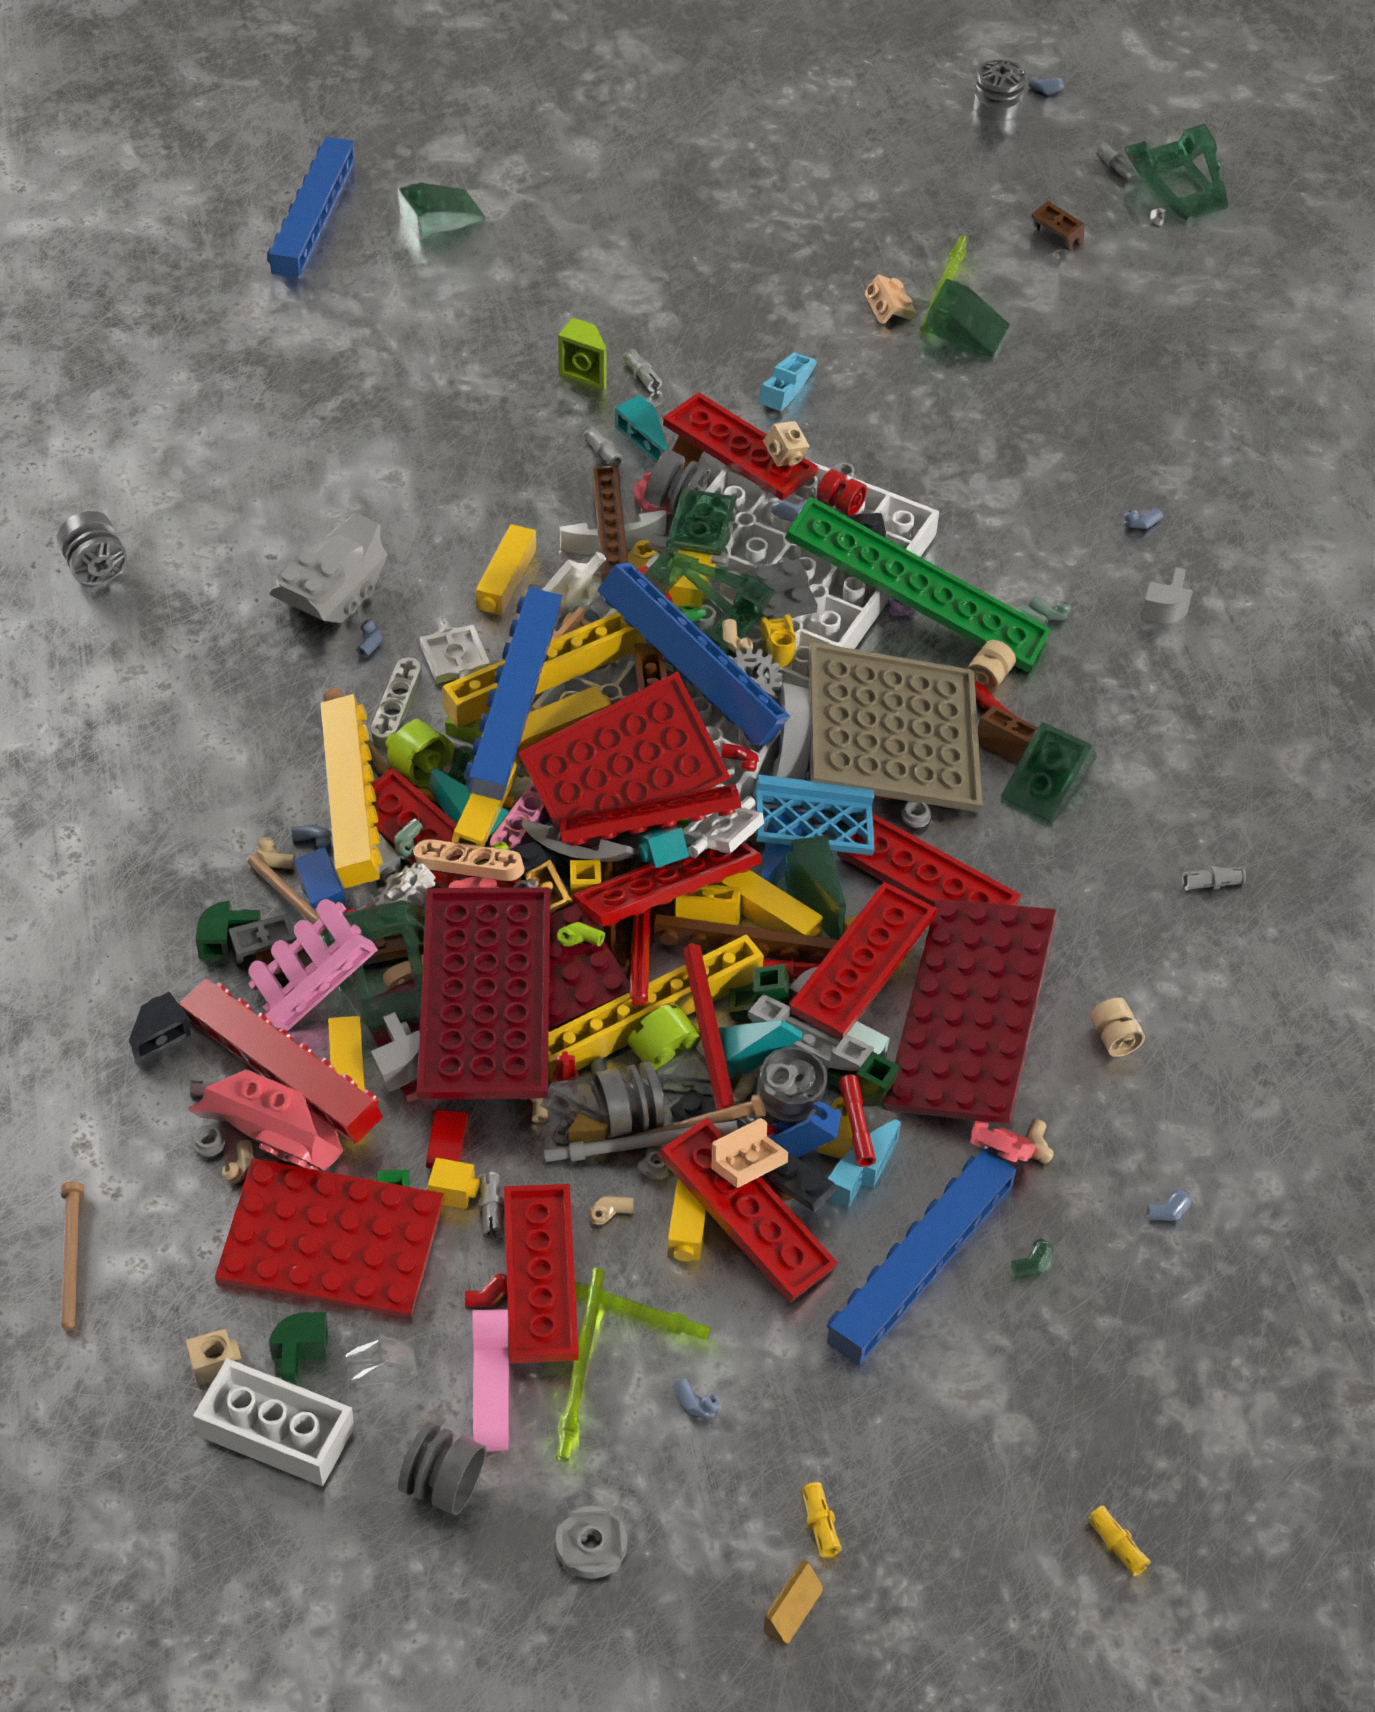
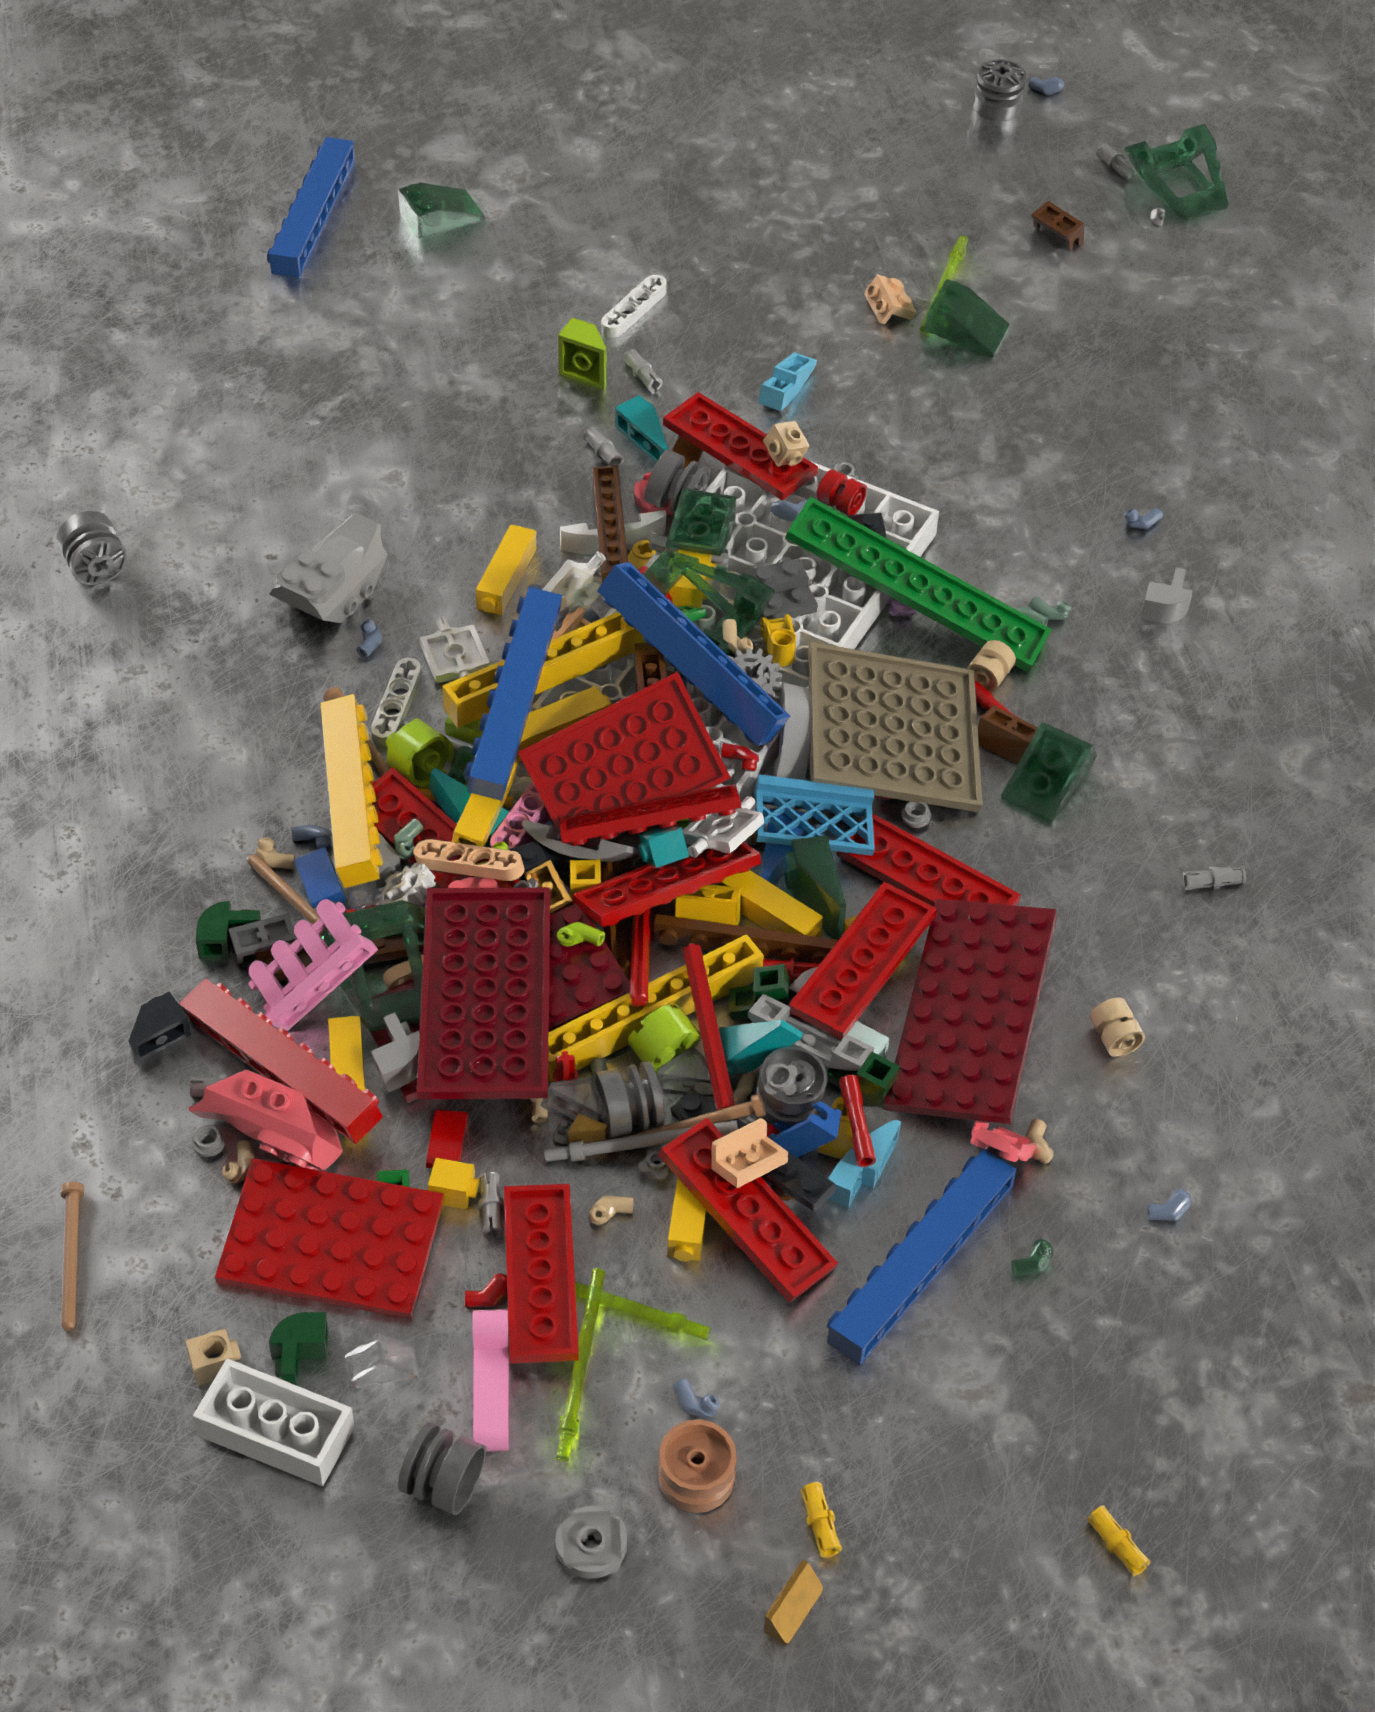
(629, 303): none -> white beam
(697, 1466): none -> nougat wheel

